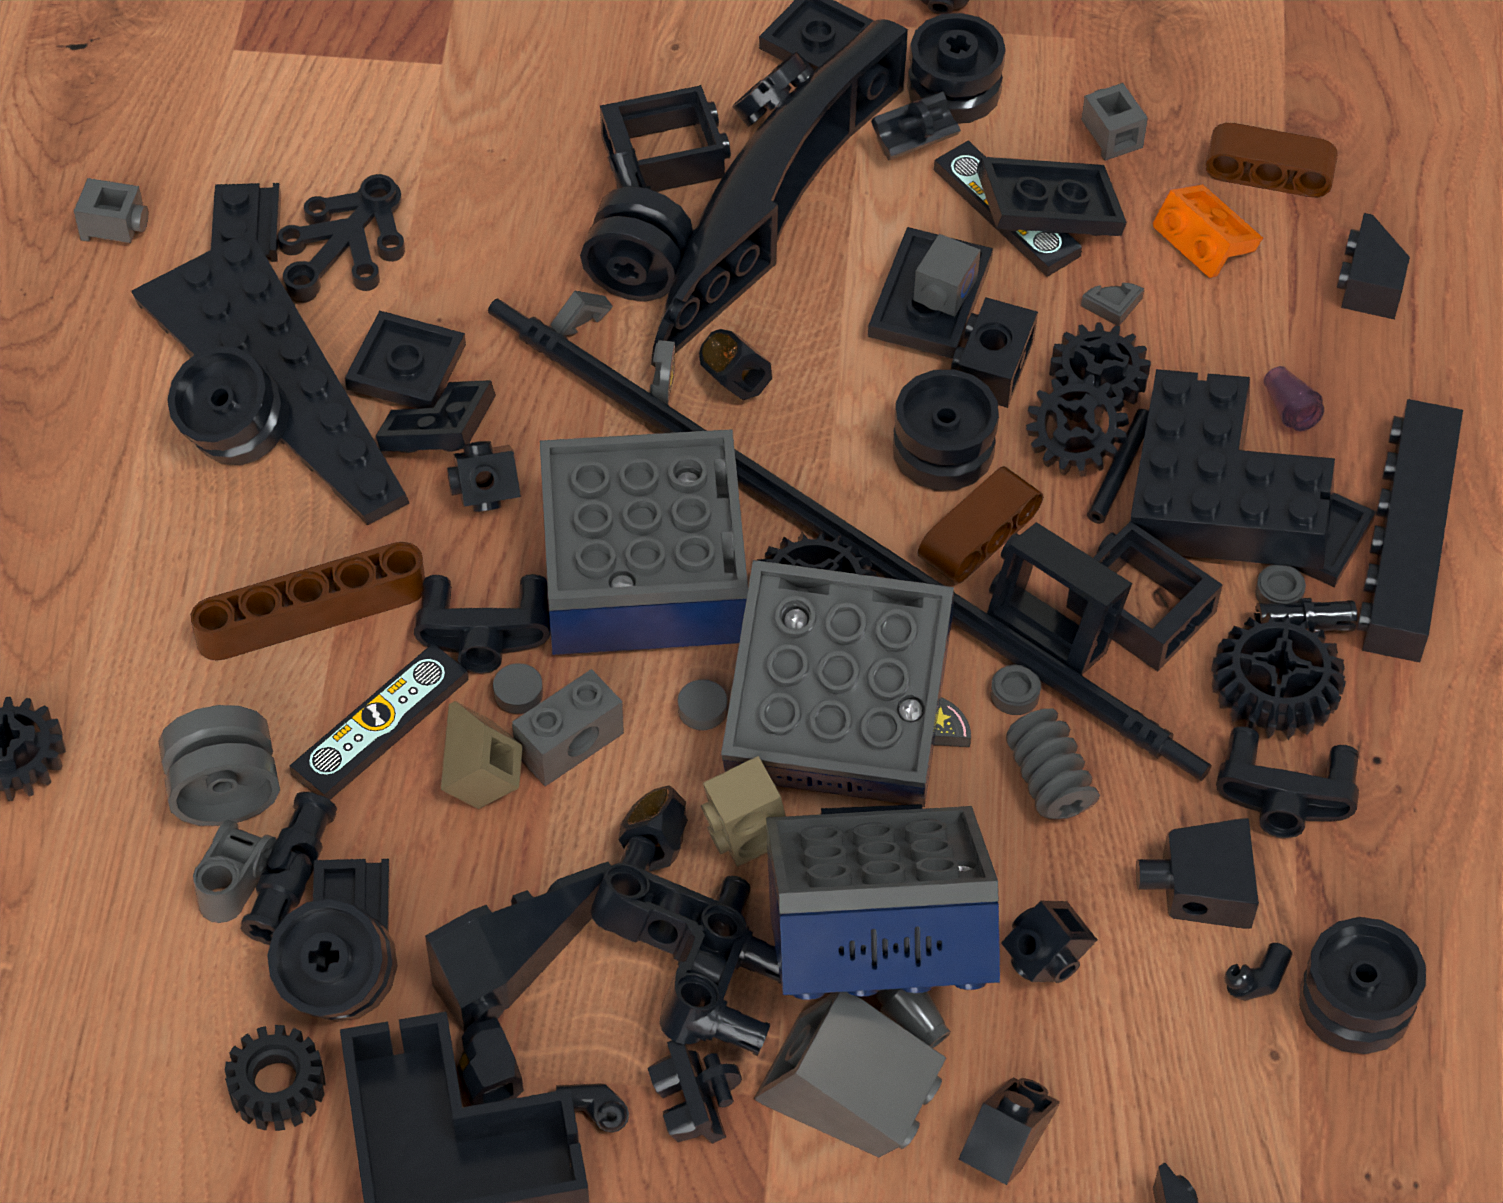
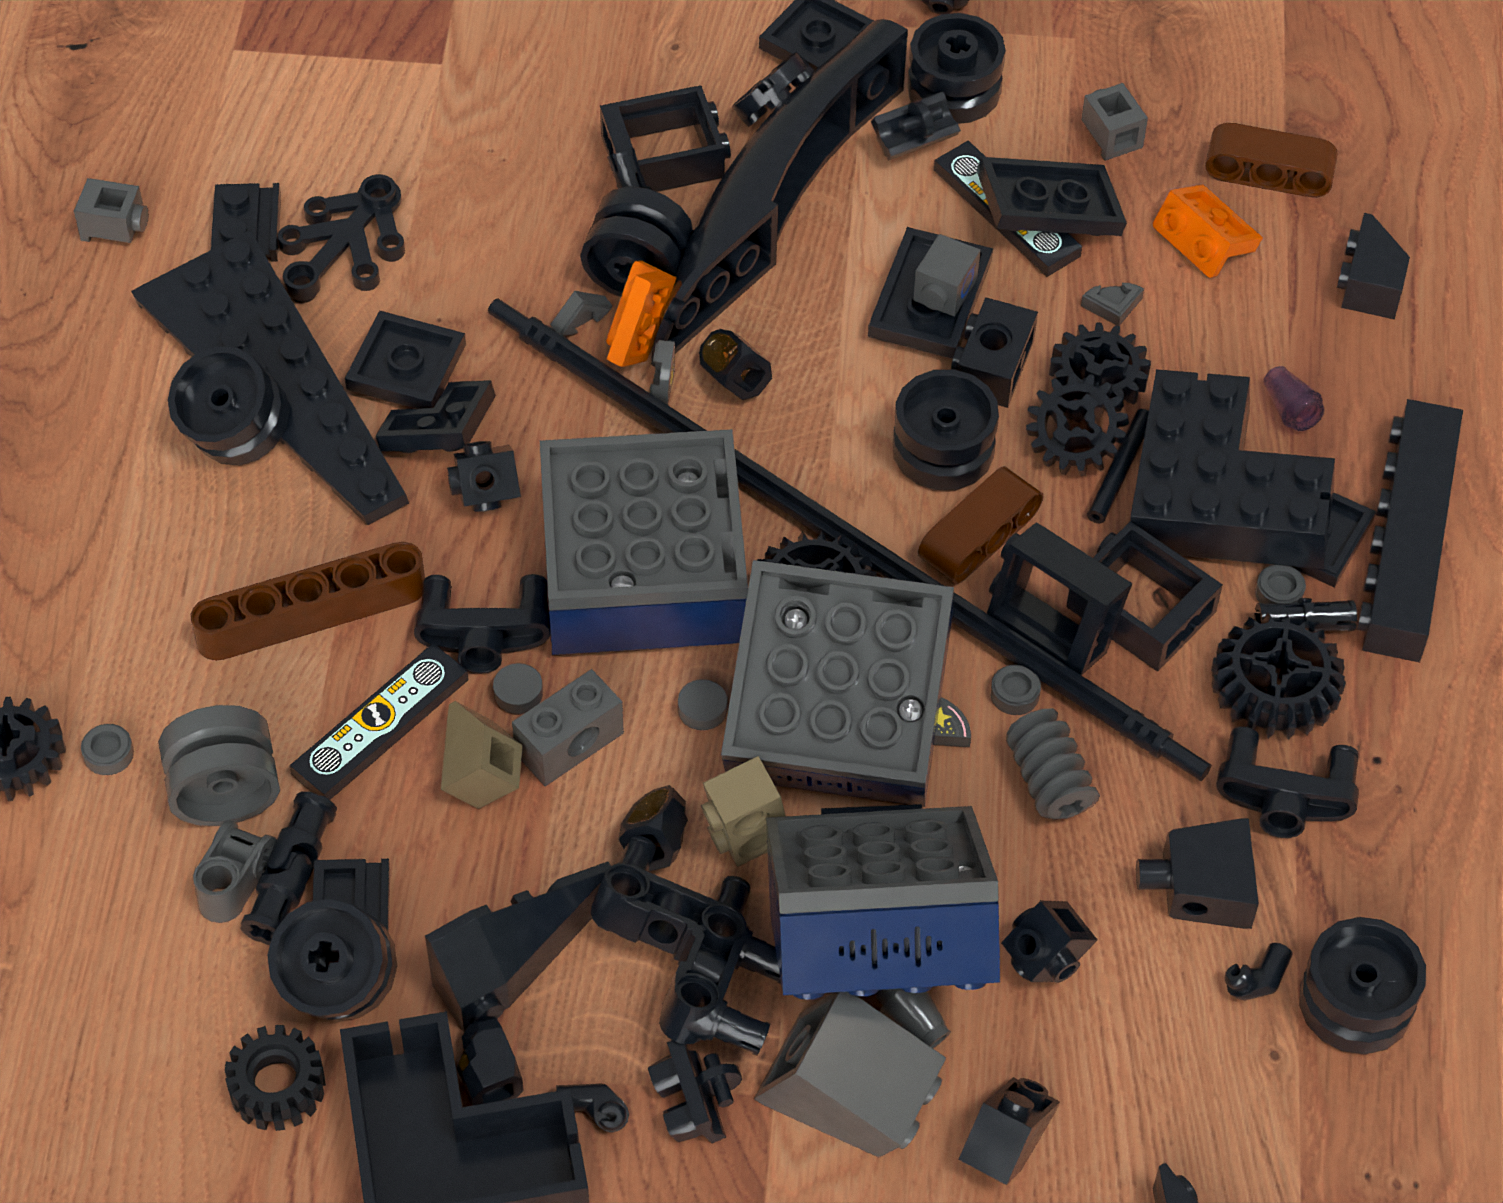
(107, 749): none -> dark grey tile
(638, 314): none -> orange bracket

